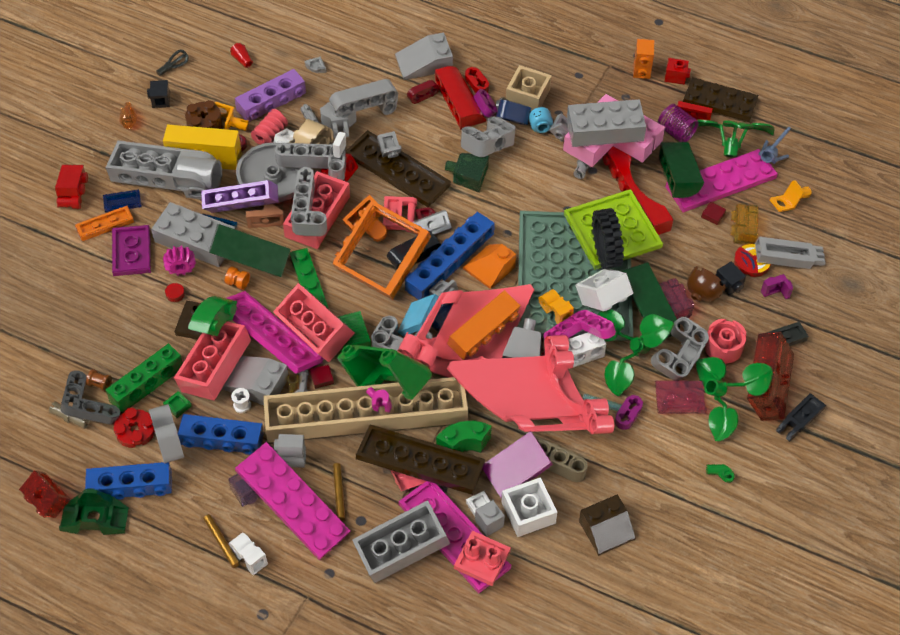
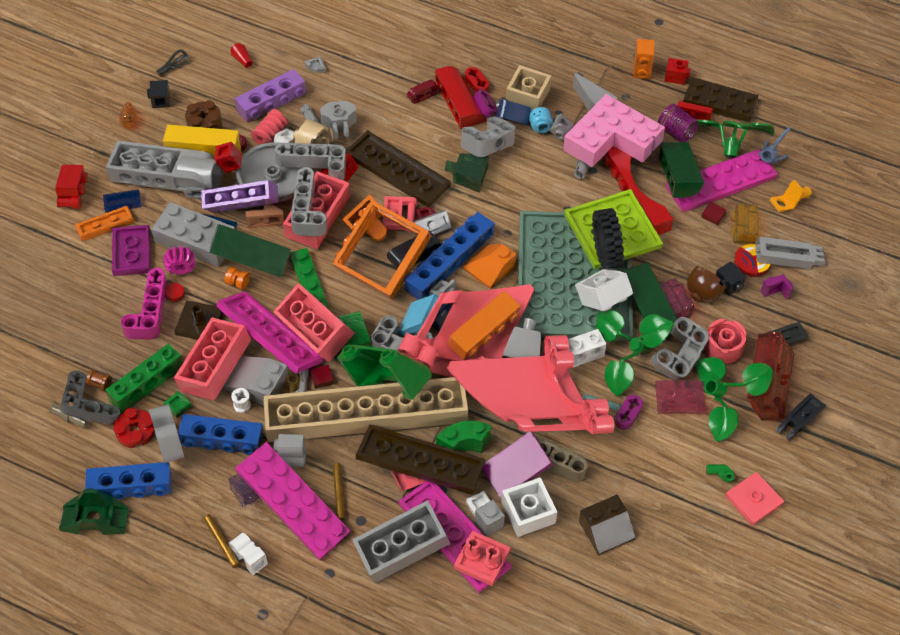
(44, 494): clear red brick -> none
(148, 323): none -> dark pink beam
(212, 315): green brick -> none
(228, 157): none -> red brick
(232, 121): light orange bracket -> none
(339, 144): white tile -> none
(369, 95): light grey beam -> none
(379, 399): dark pink piece -> none
(389, 144): light grey bracket -> none
(424, 56): light grey slope -> none
(553, 302): light orange leg -> none
(584, 321): dark pink beam -> none
(588, 91): none -> light grey slope
(606, 123): light grey brick -> none
(754, 498): none -> coral plate

